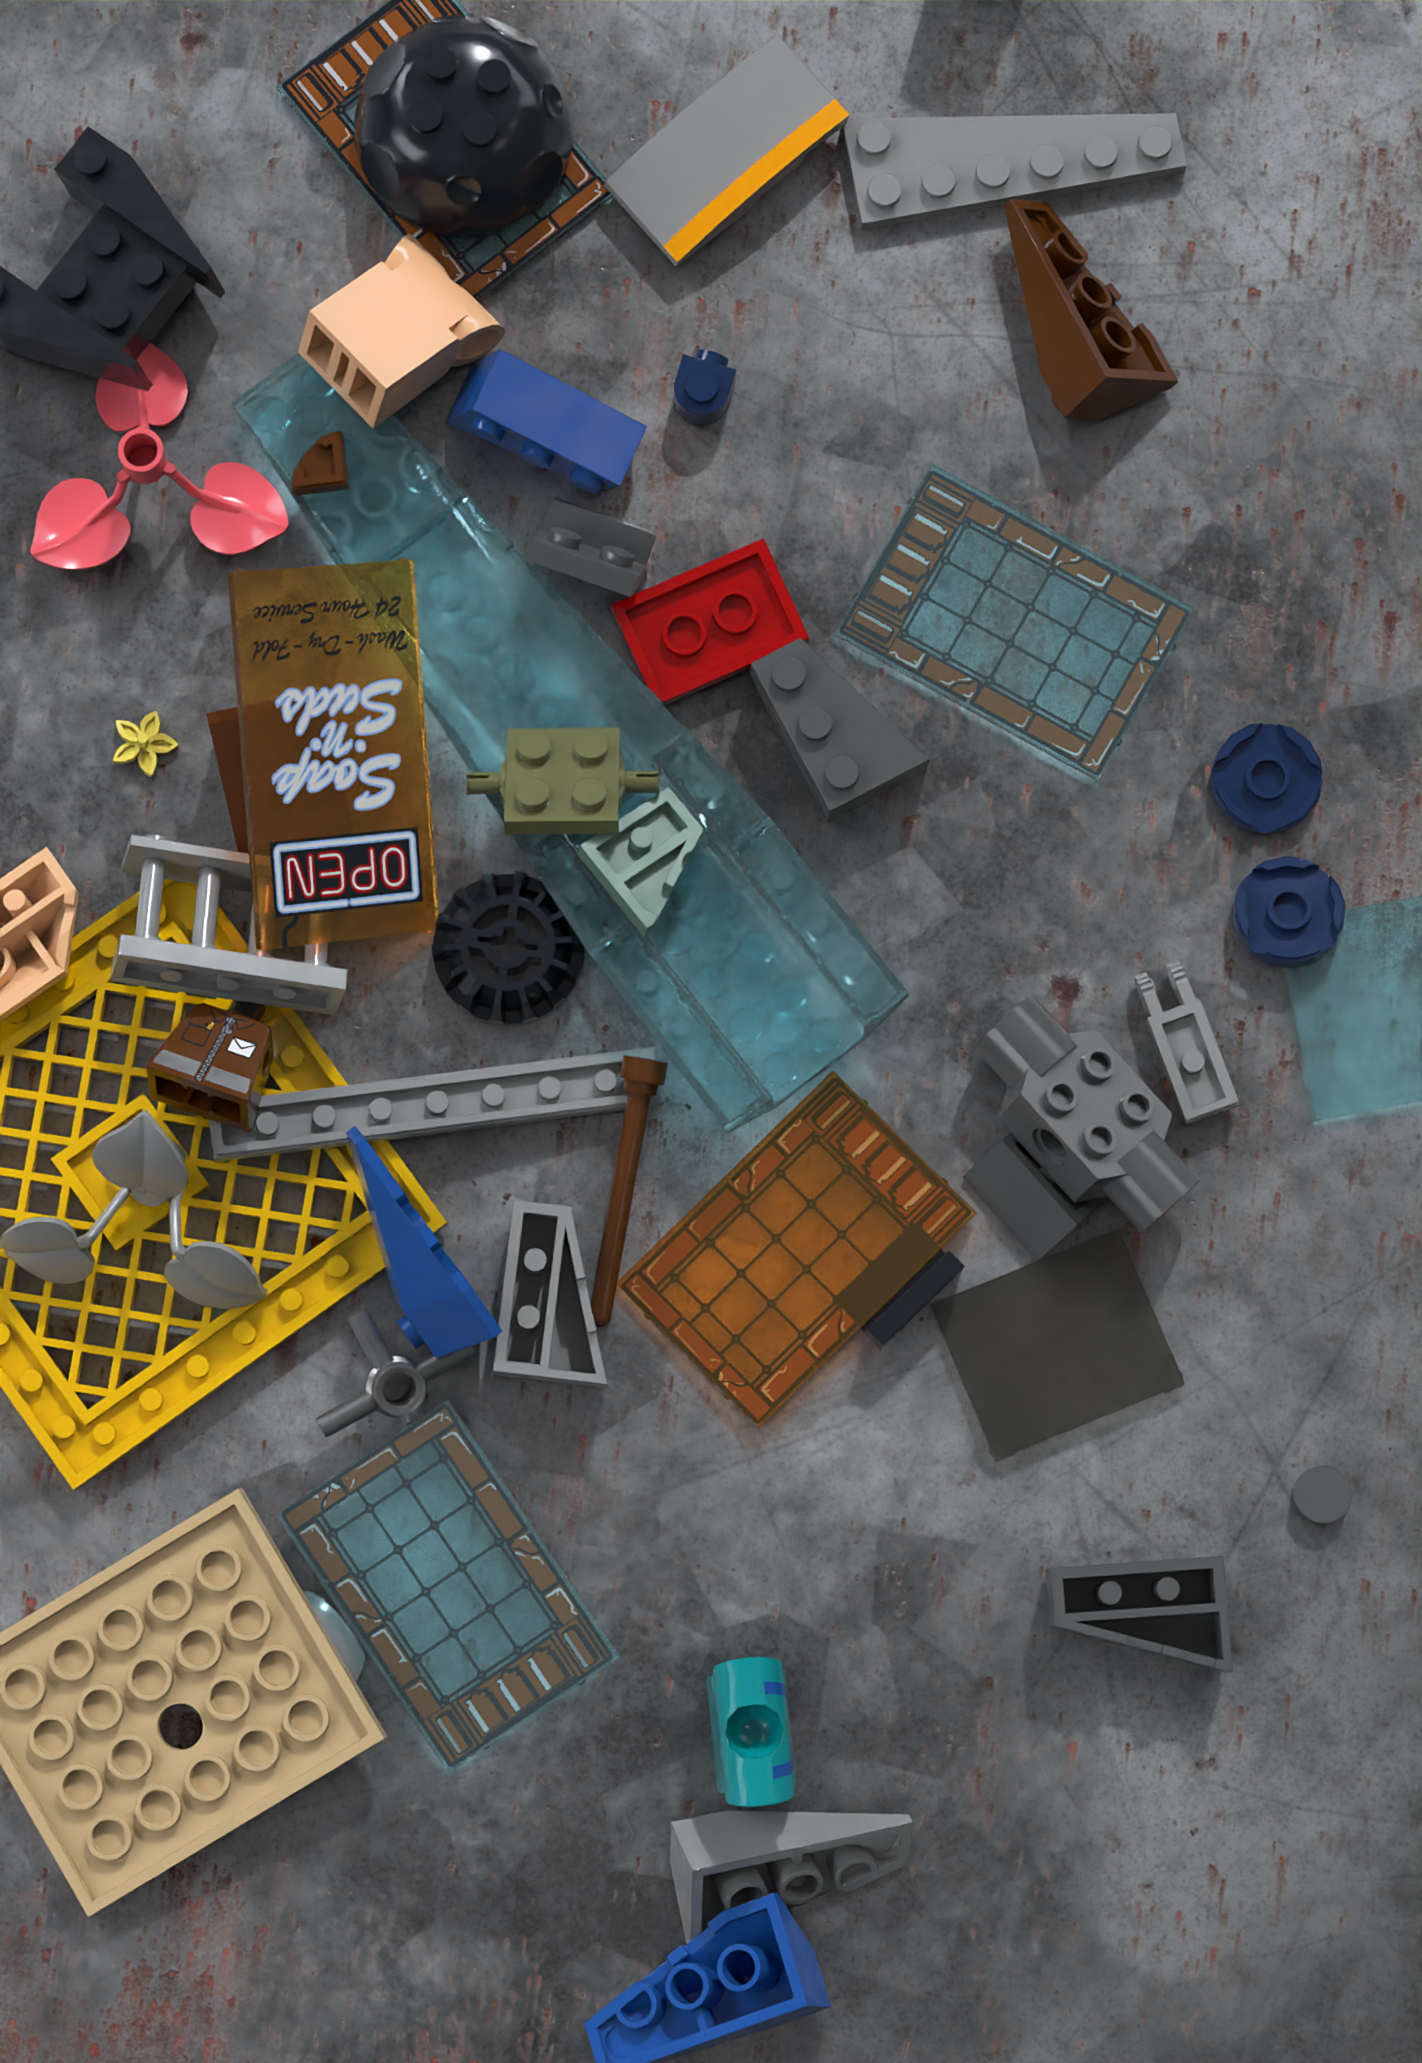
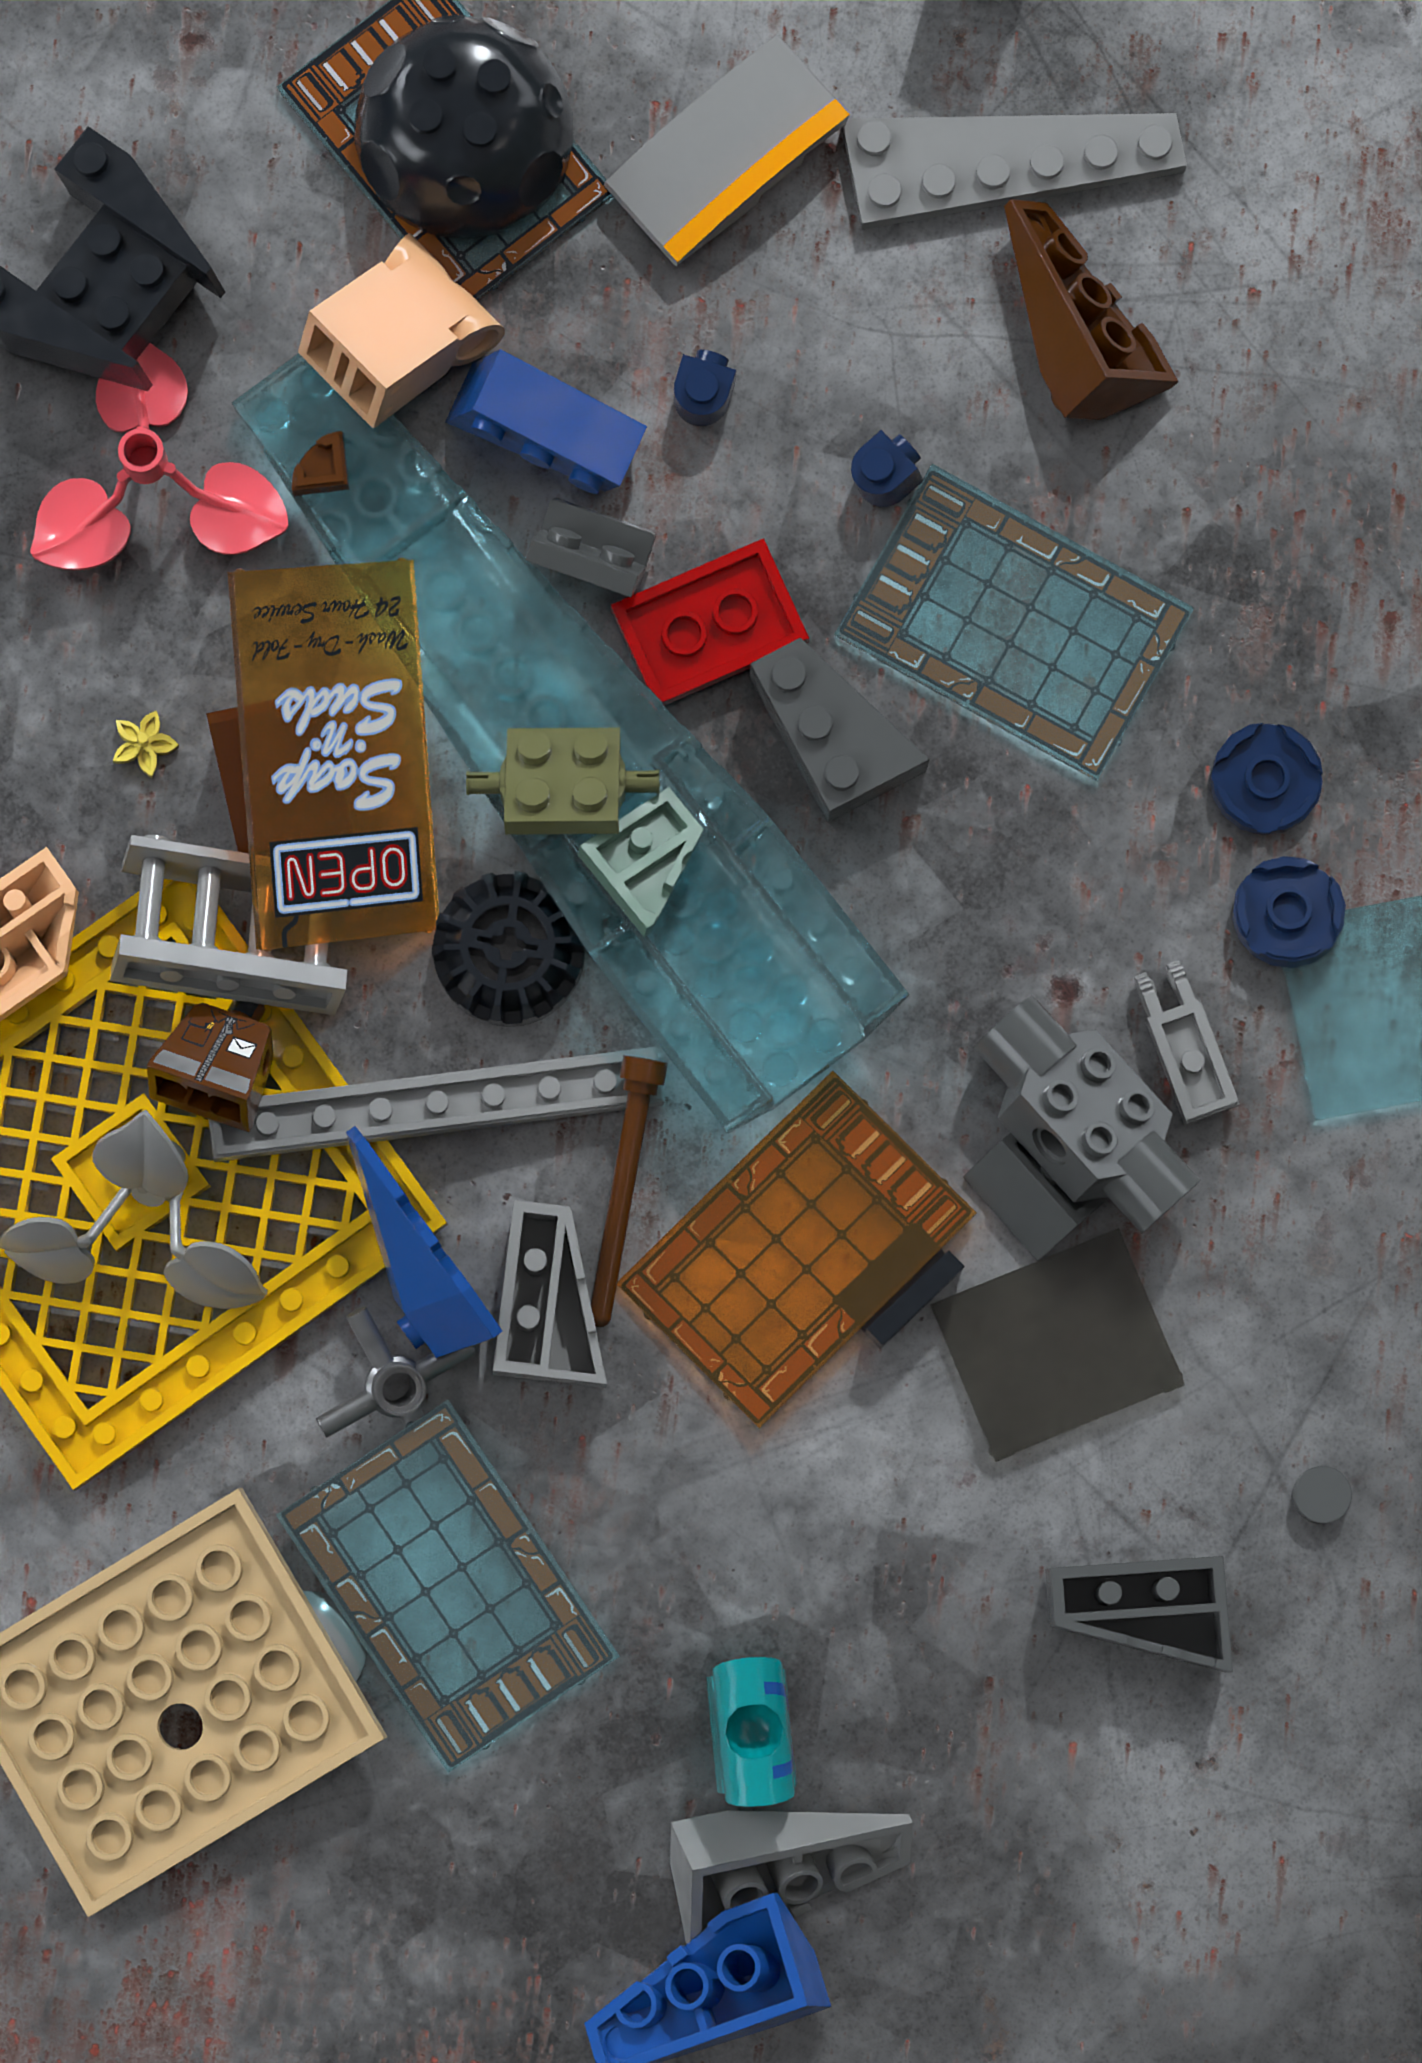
(886, 469): none -> dark blue plate

